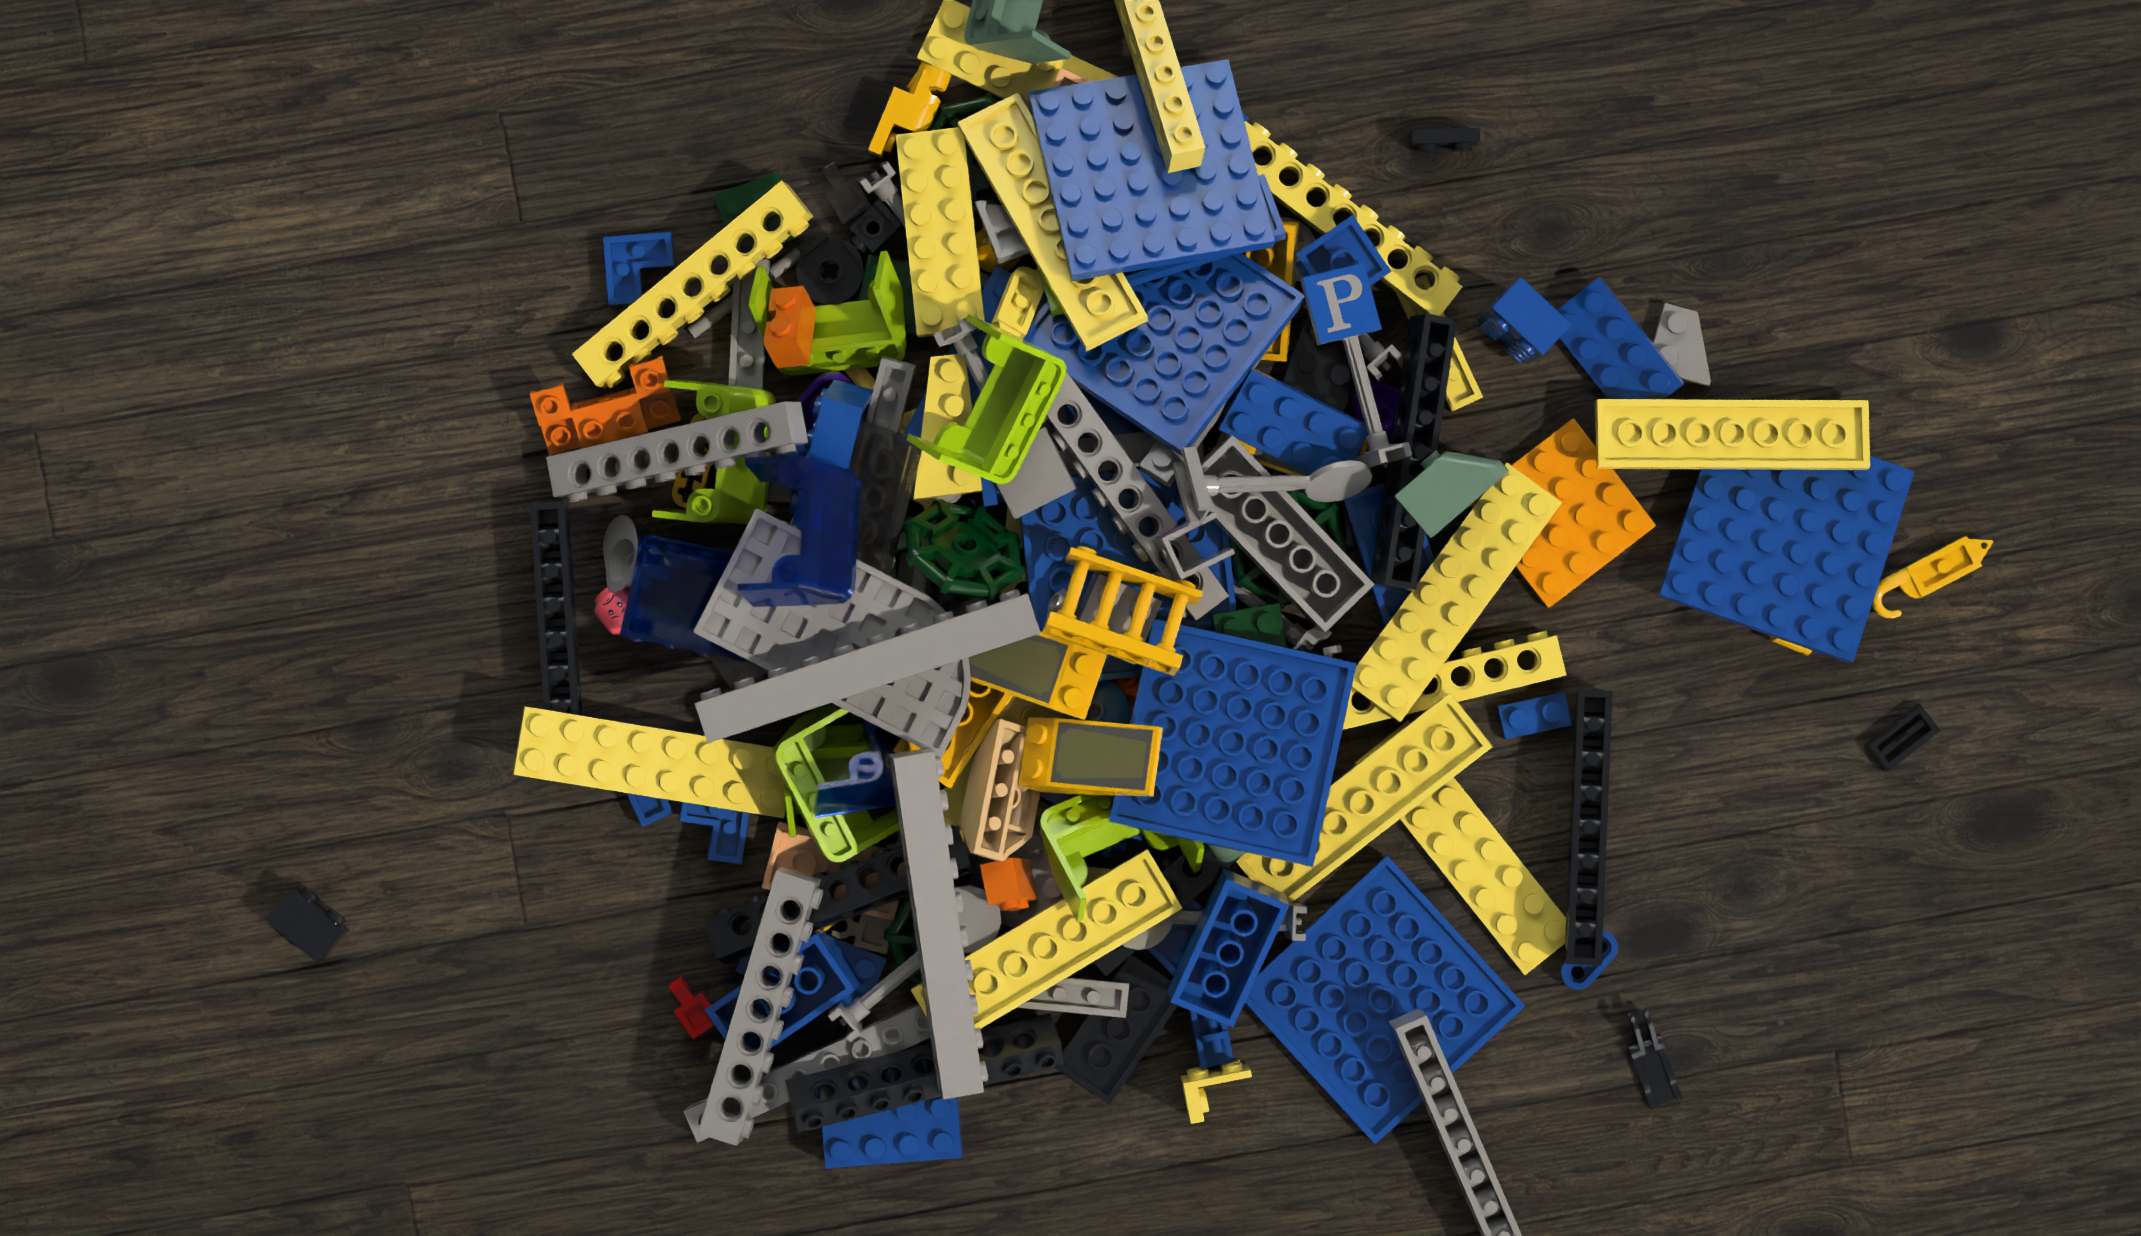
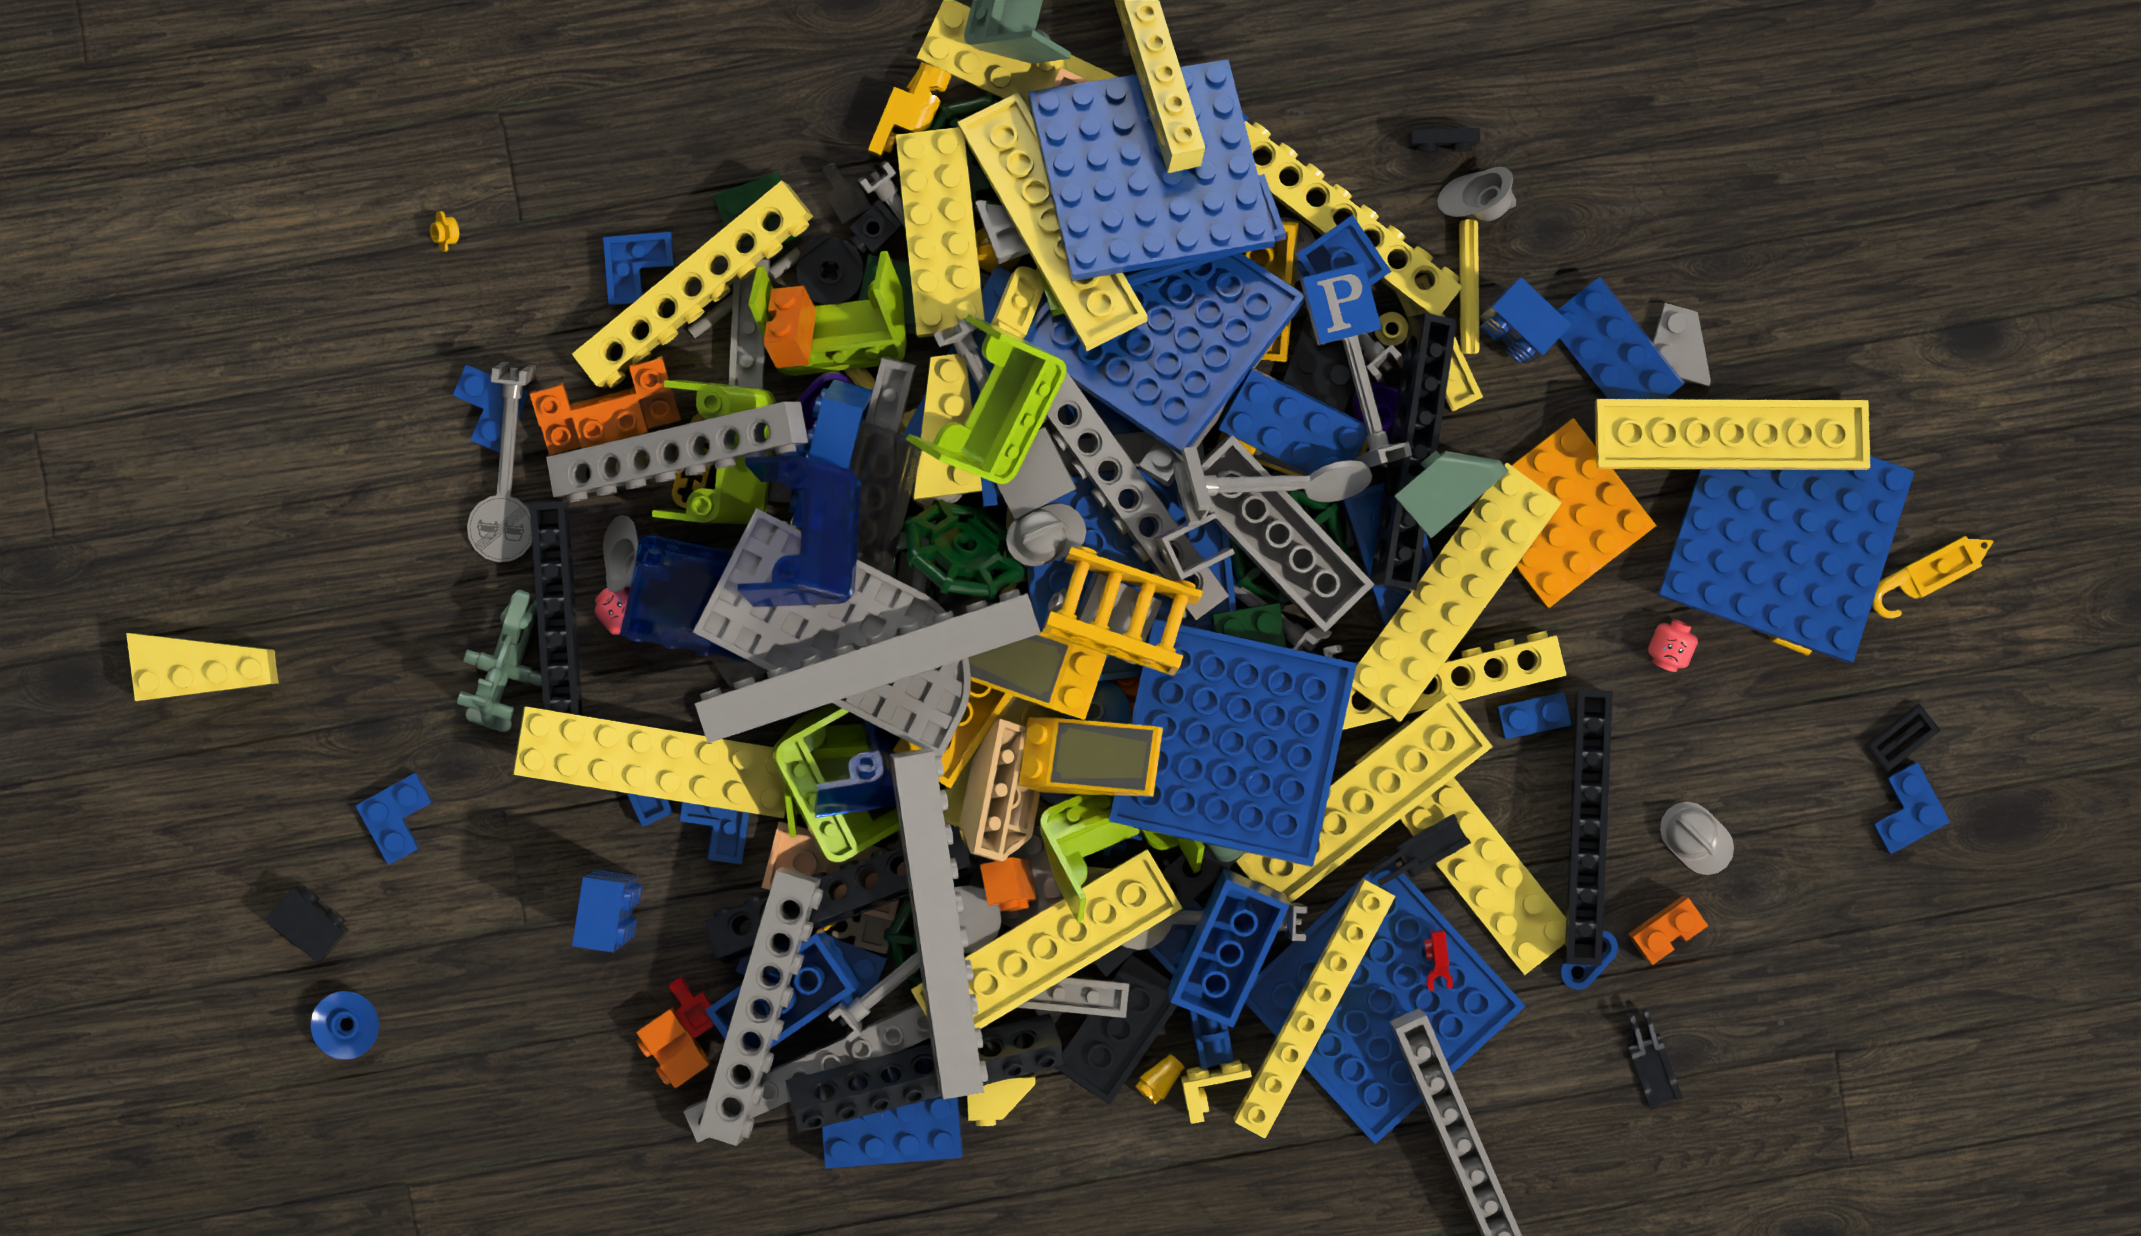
(186, 667): none -> light yellow wedge
(327, 1026): none -> blue dish
(386, 814): none -> blue plate
(444, 231): none -> yellow plate
(478, 390): none -> blue plate
(502, 524): none -> light grey piece
(504, 664): none -> sand green piece
(606, 910): none -> blue brick
(673, 1048): none -> orange brick
(998, 1099): none -> light yellow slope
(1045, 534): none -> light grey piece
(1159, 1079): none -> yellow cone
(1313, 1008): none -> light yellow brick
(1400, 321): none -> light yellow plate
(1425, 849): none -> black arm
(1436, 949): none -> red plate
(1470, 291): none -> light yellow axle
(1481, 194): none -> light grey piece
(1672, 645): none -> coral head
(1676, 920): none -> orange brick
(1697, 838): none -> light grey piece
(1919, 813): none -> blue plate

